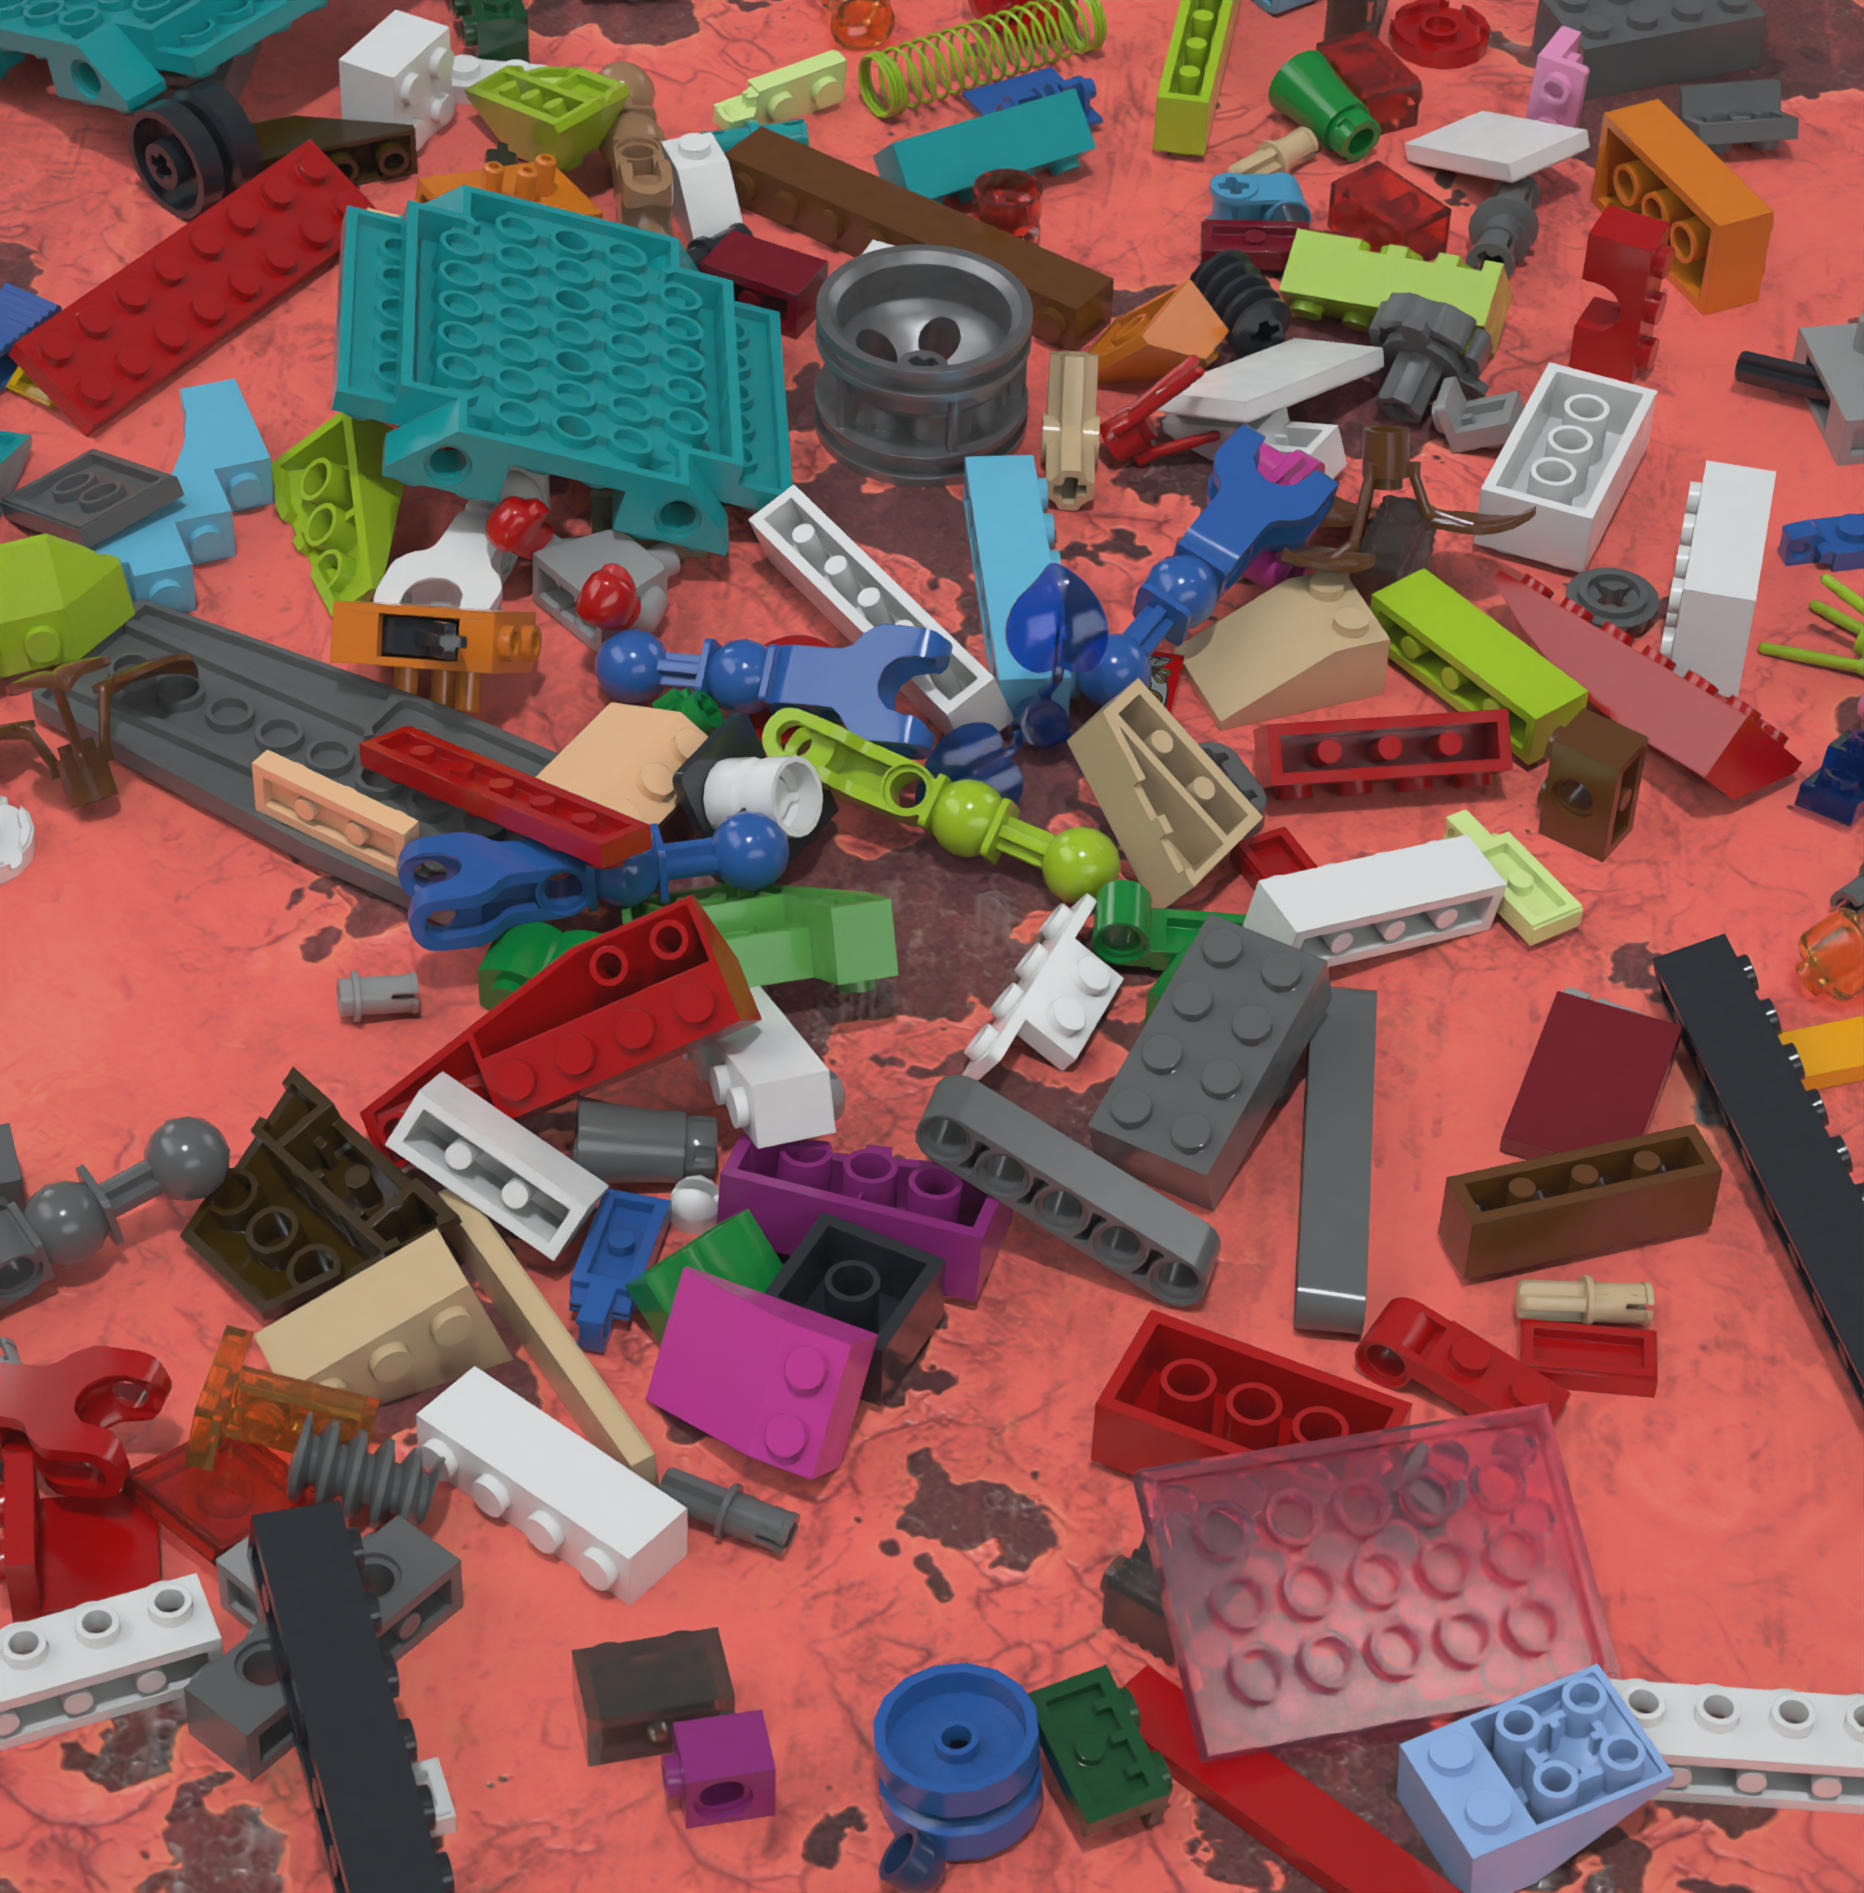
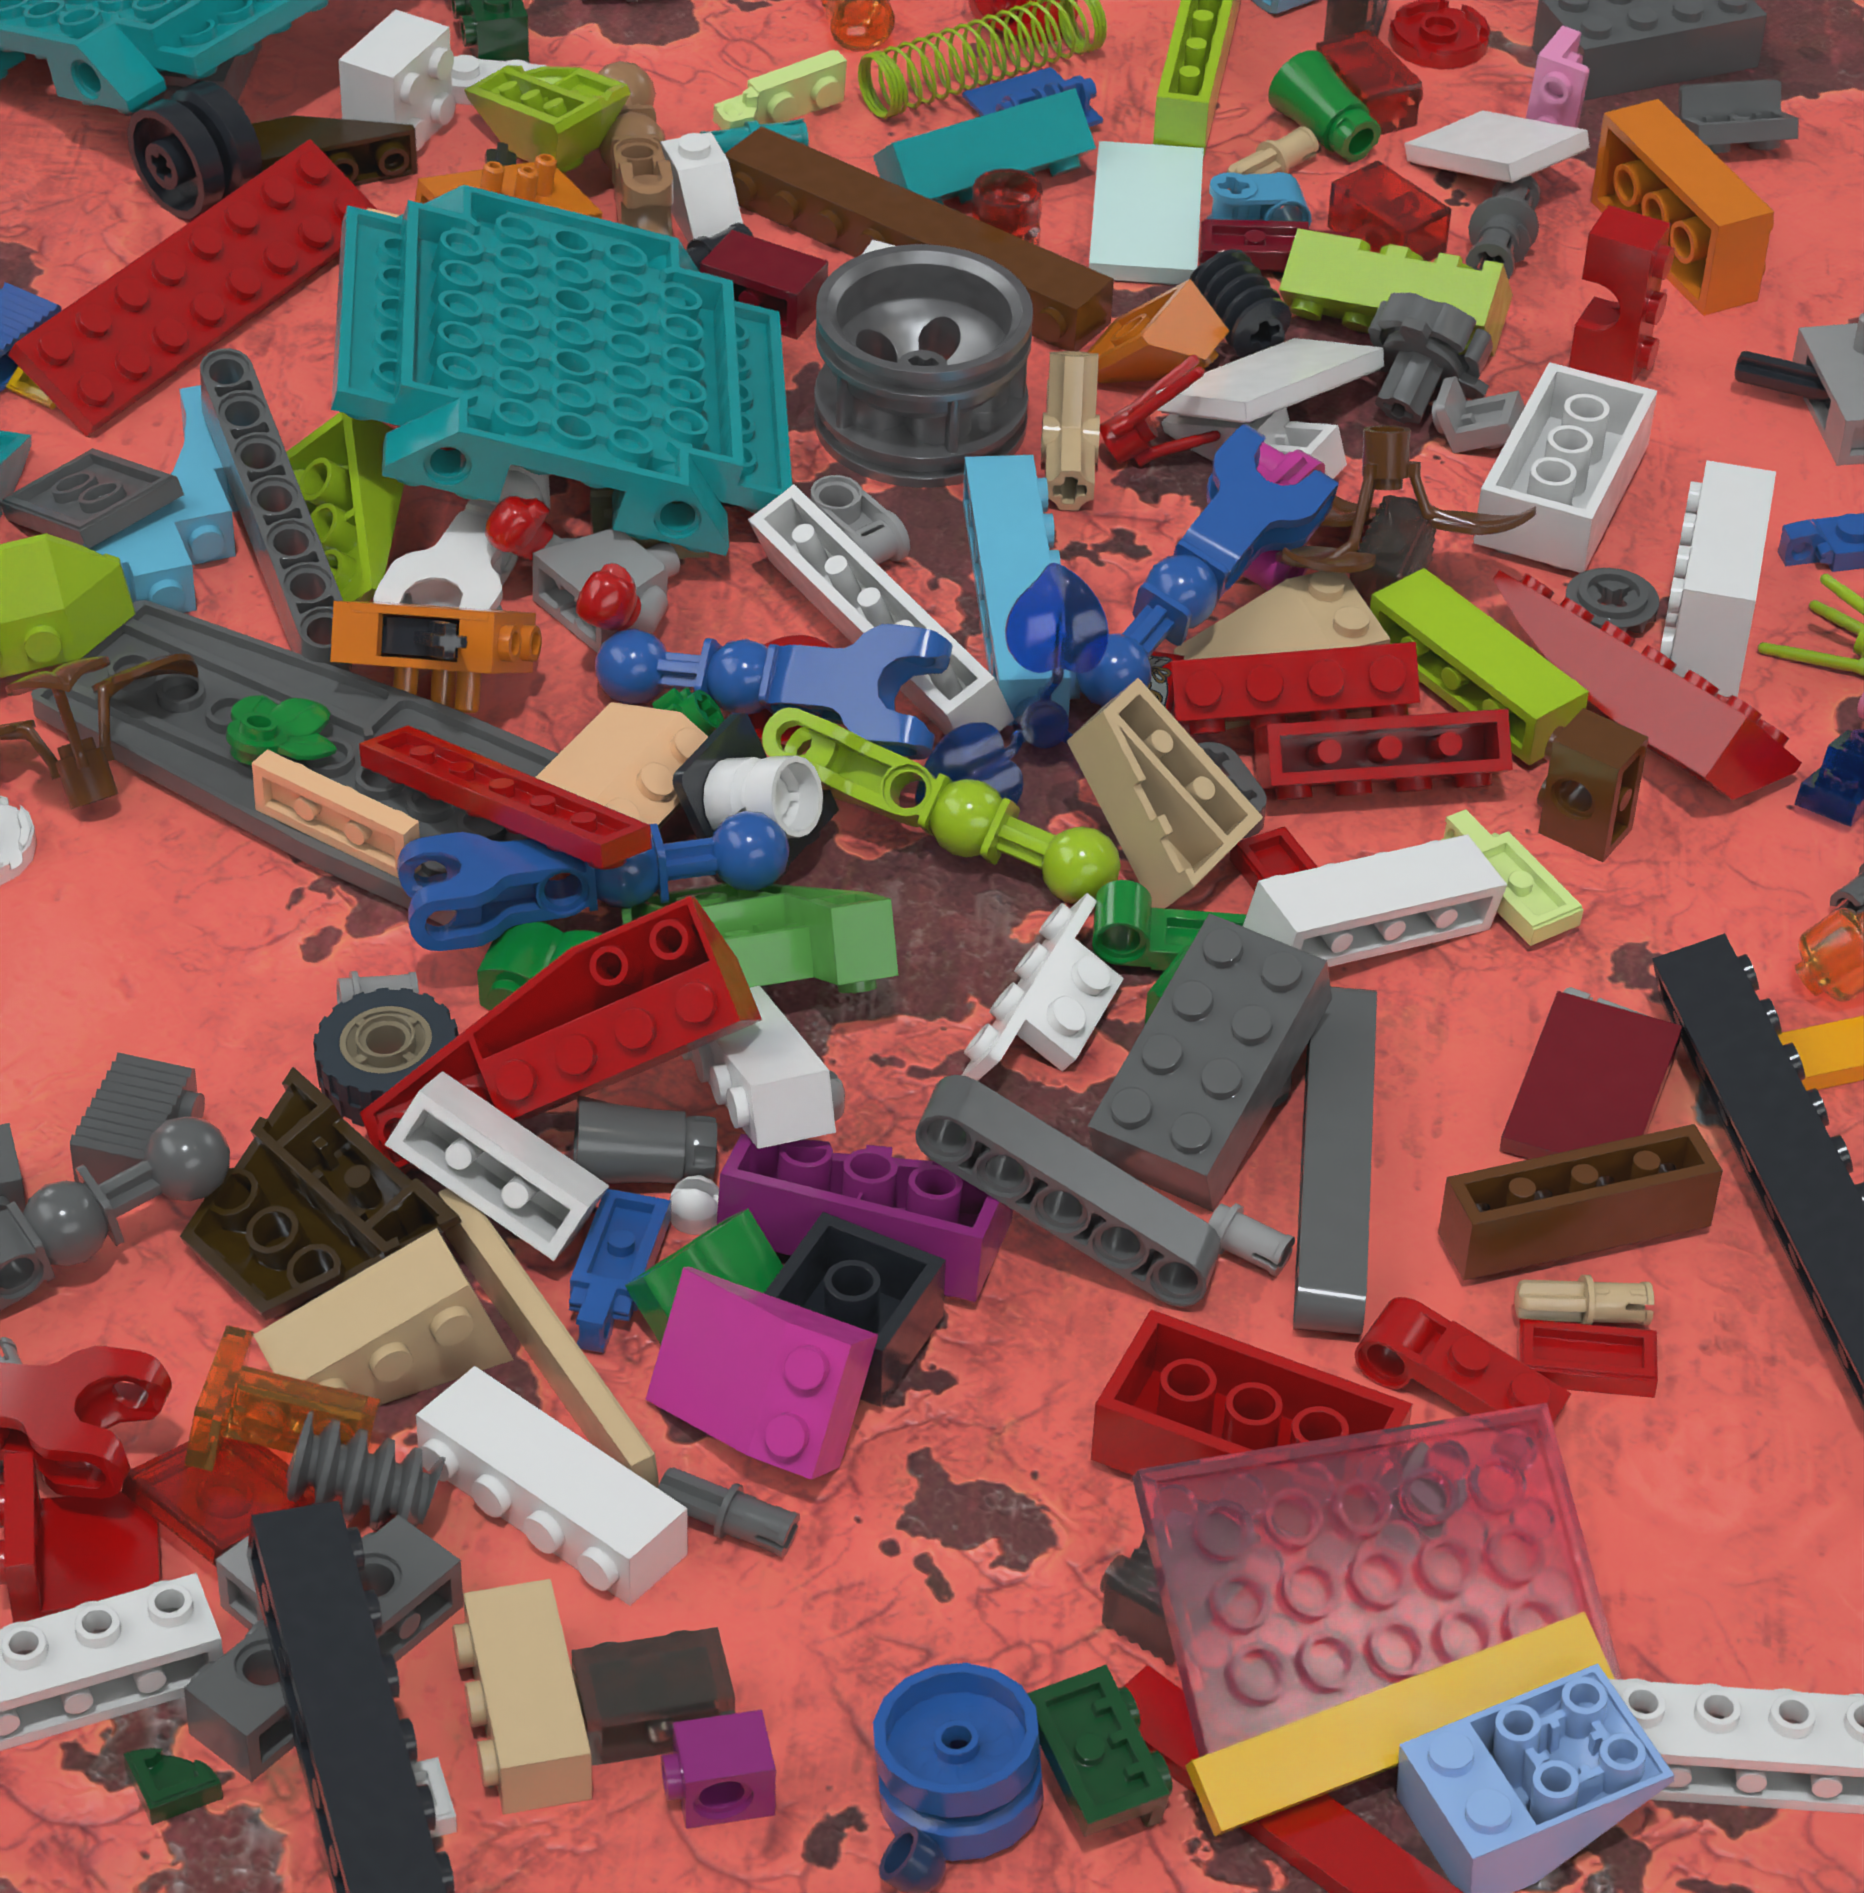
(128, 1109): none -> dark grey brick
(170, 1783): none -> dark green tile
(270, 503): none -> dark grey beam
(282, 728): none -> green plate
(376, 1044): none -> black wheel
(523, 1697): none -> tan brick
(861, 518): none -> light grey piece
(1146, 212): none -> light aqua tile
(1251, 1239): none -> light grey pin
(1295, 684): none -> red brick
(1365, 1733): none -> yellow tile

